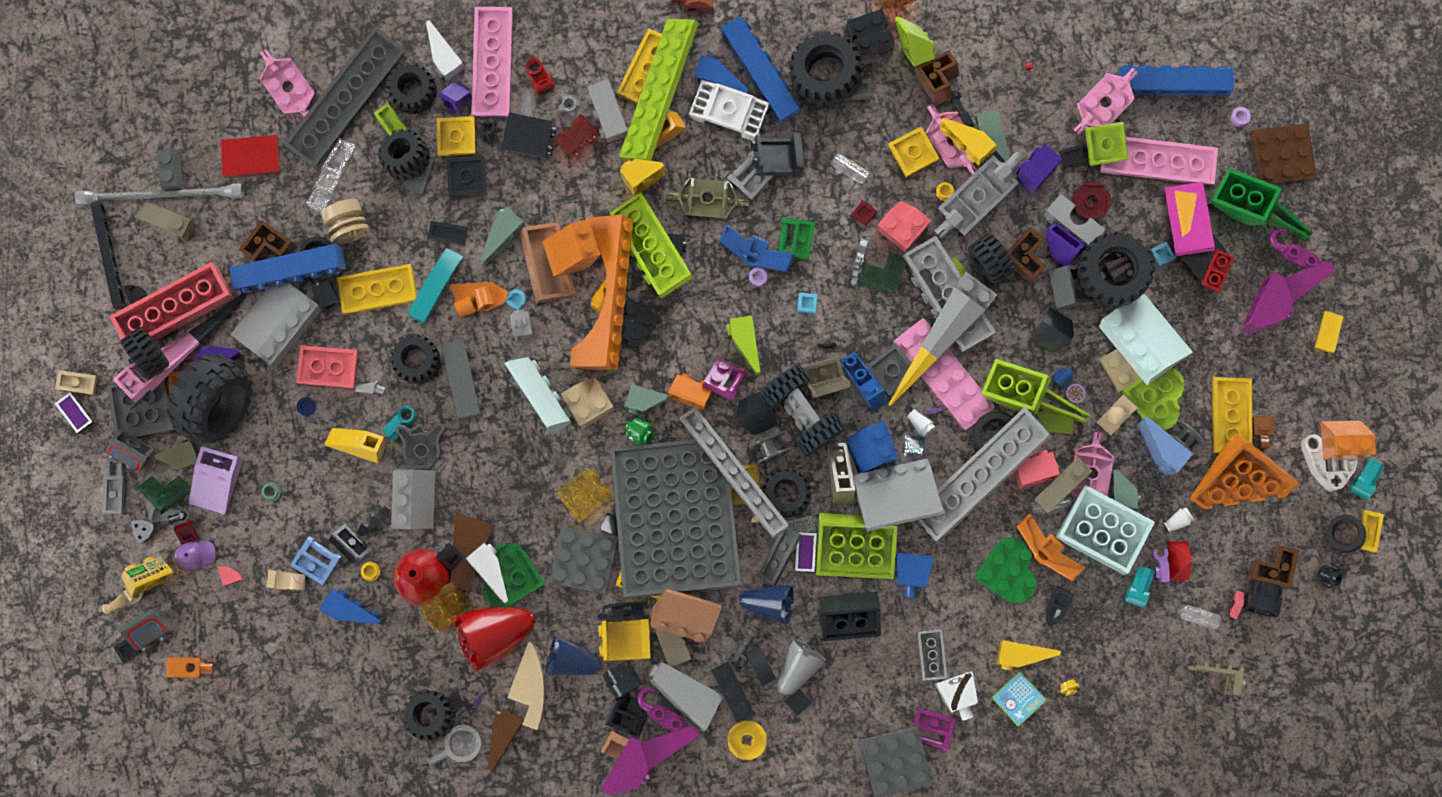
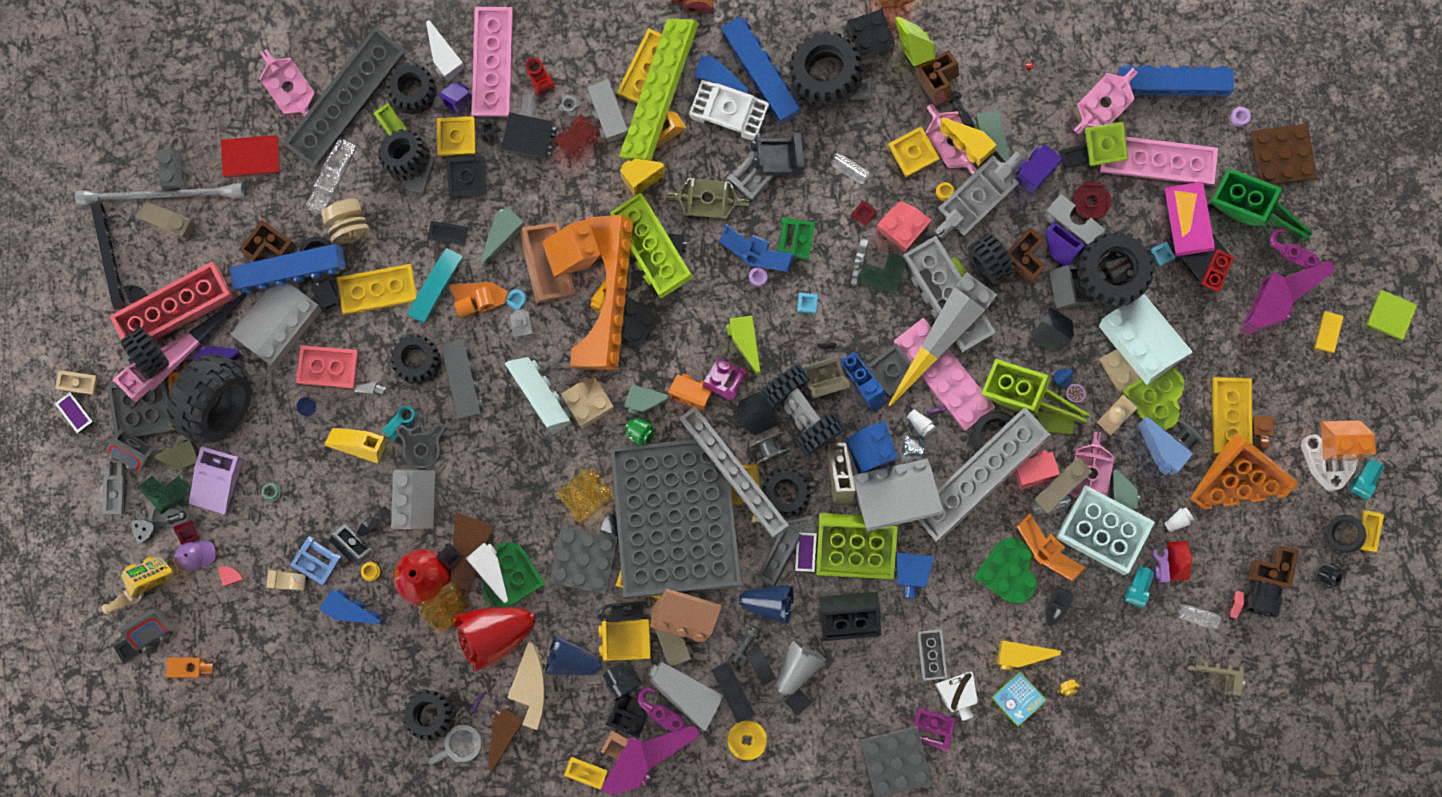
(586, 773): none -> yellow plate
(1391, 315): none -> lime tile

